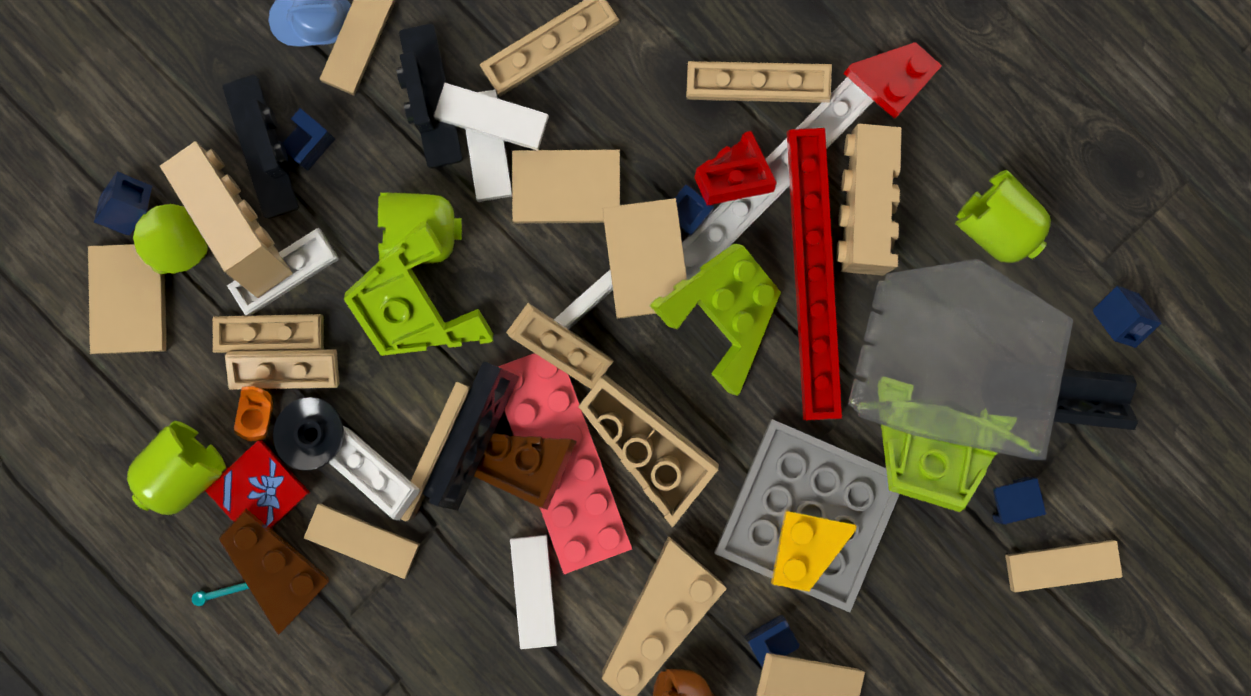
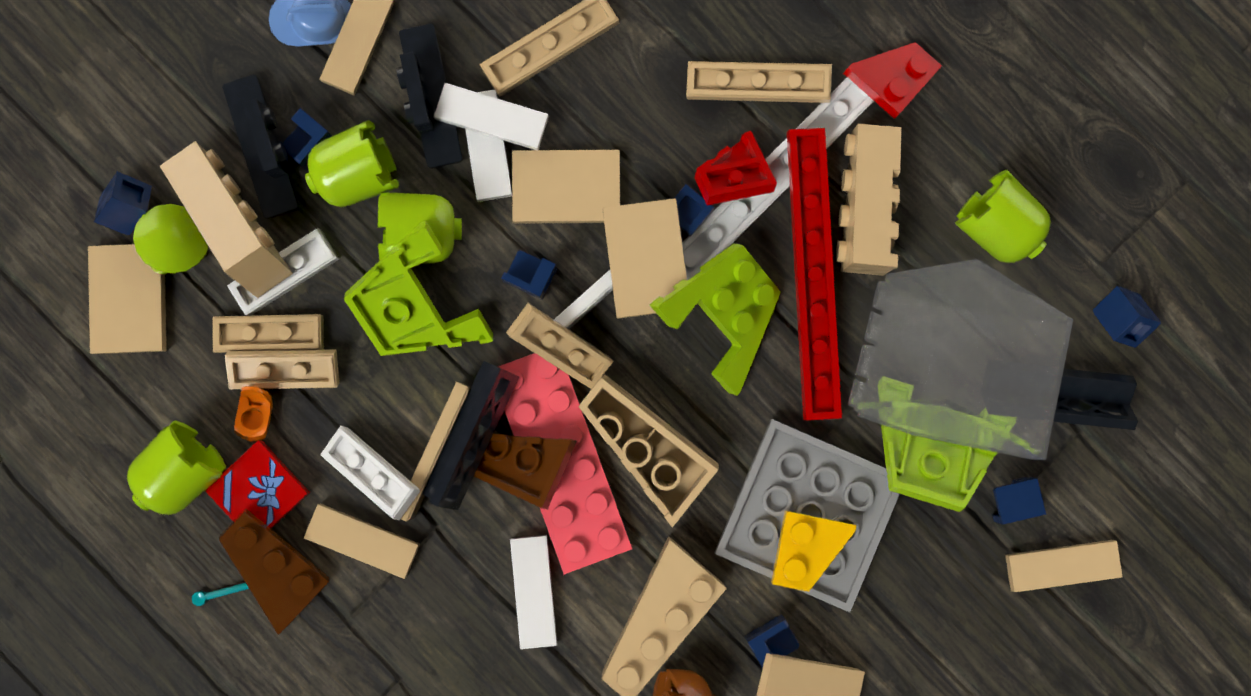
(293, 432): black dish -> none
(351, 166): none -> lime cylinder
(530, 274): none -> dark blue panel

